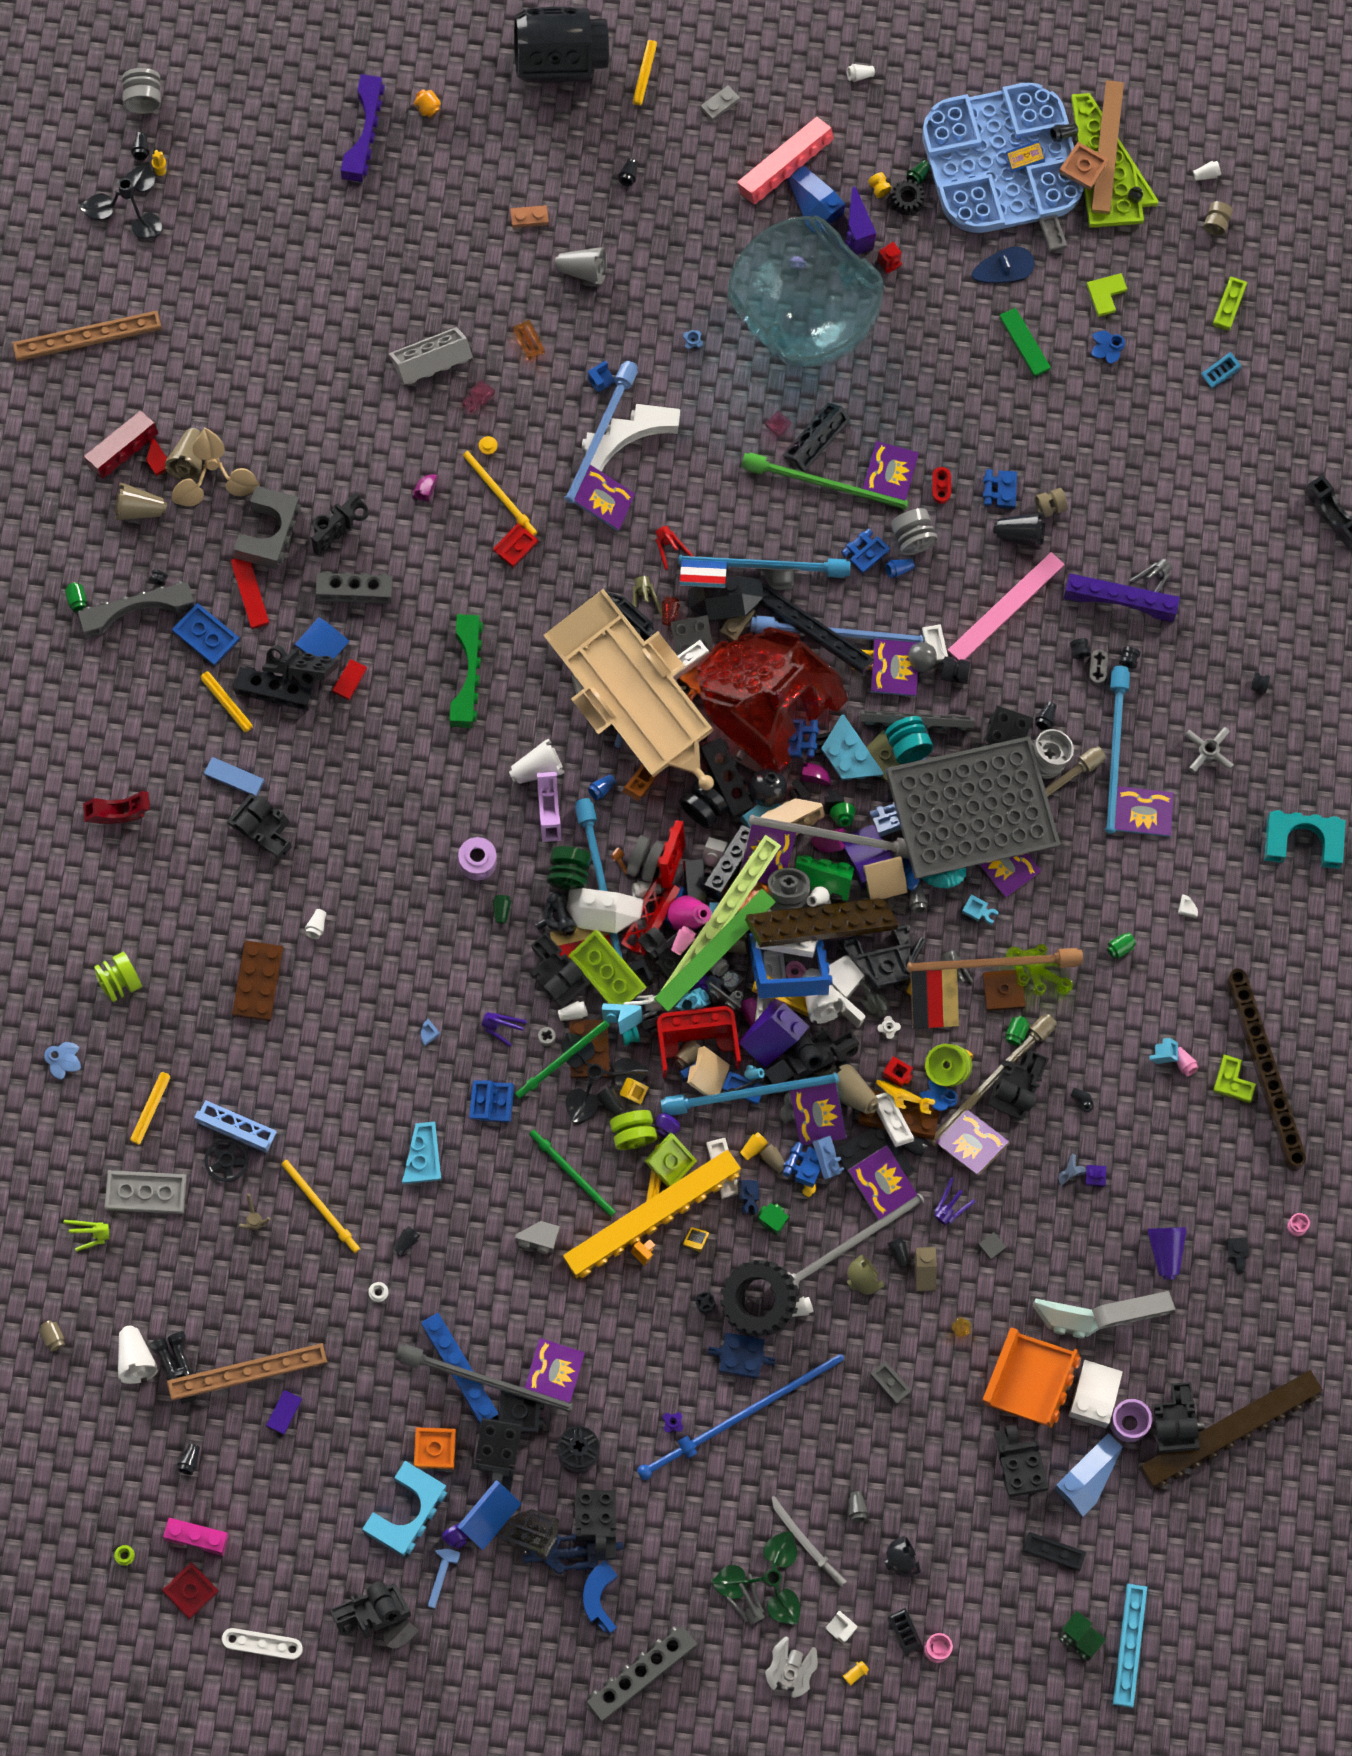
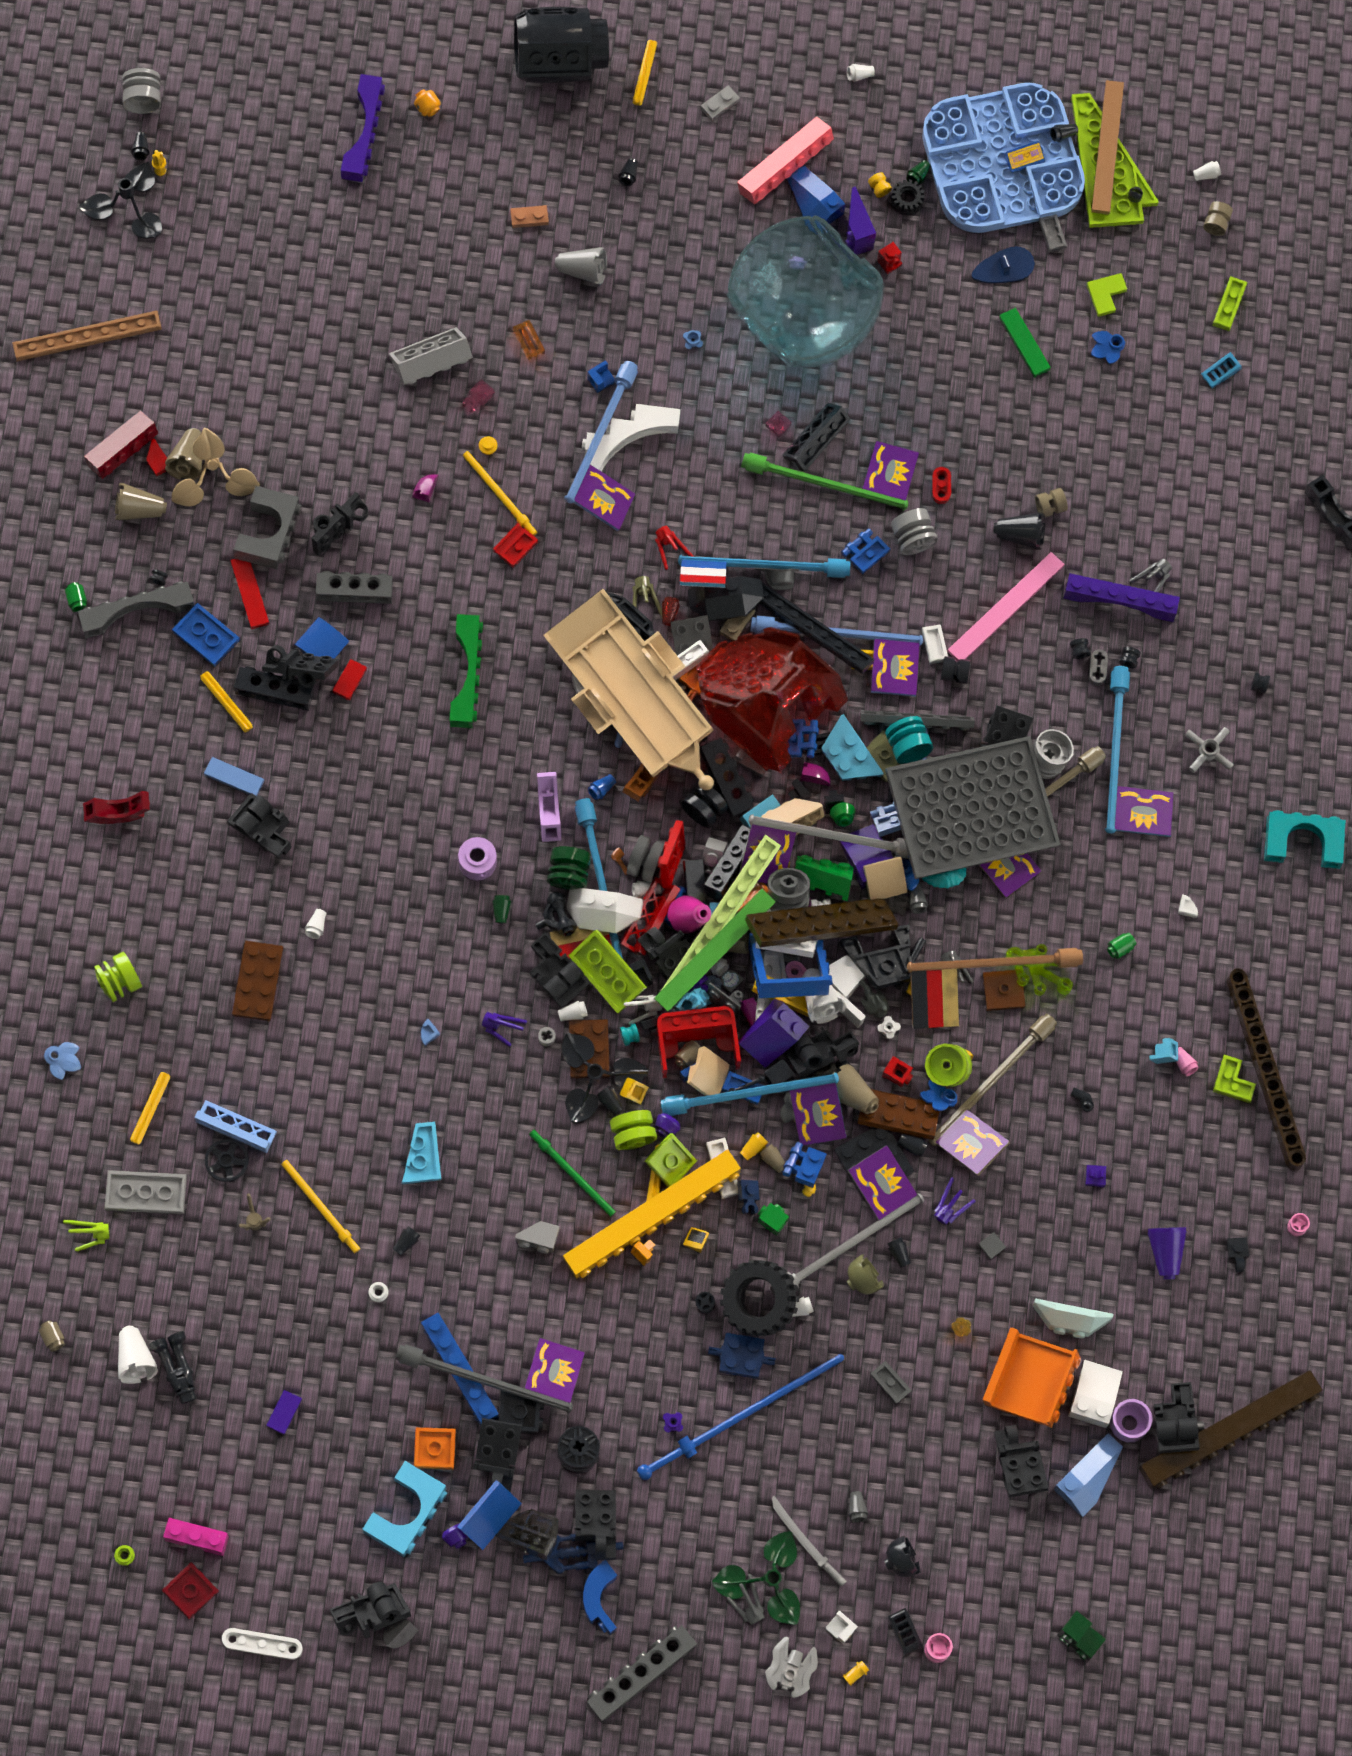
(189, 1460): black cone -> none
(246, 1372): medium nougat tile -> none
(448, 1556): medium blue piece -> none
(491, 1101): blue slope -> none
(533, 1083): green bar -> none
(539, 760): white cone -> none
(625, 1015): medium azure slope -> none
(683, 939): bright pink cone -> none
(752, 1073): medium azure arm -> none
(767, 787): black cylinder -> none
(819, 896): white cone -> none
(827, 1157): medium blue plate -> none
(828, 845): magenta brick -> none
(893, 1120): white tile -> none
(898, 567): blue cone -> none
(900, 1094): yellow flag -> none
(922, 657): dark grey hair -> none
(925, 1268): dark tan slope -> none
(977, 908): medium azure plate -> none
(1006, 488): blue plate -> none
(1017, 1030): green brick -> none
(1017, 1085): black plate -> none
(1046, 717): black cone -> none
(1054, 1551): black tile -> none
(1071, 1171): sand blue piece -> none
(1084, 165): nougat plate -> none
(1130, 1645): medium azure tile -> none
(1133, 1310): light grey beam -> none

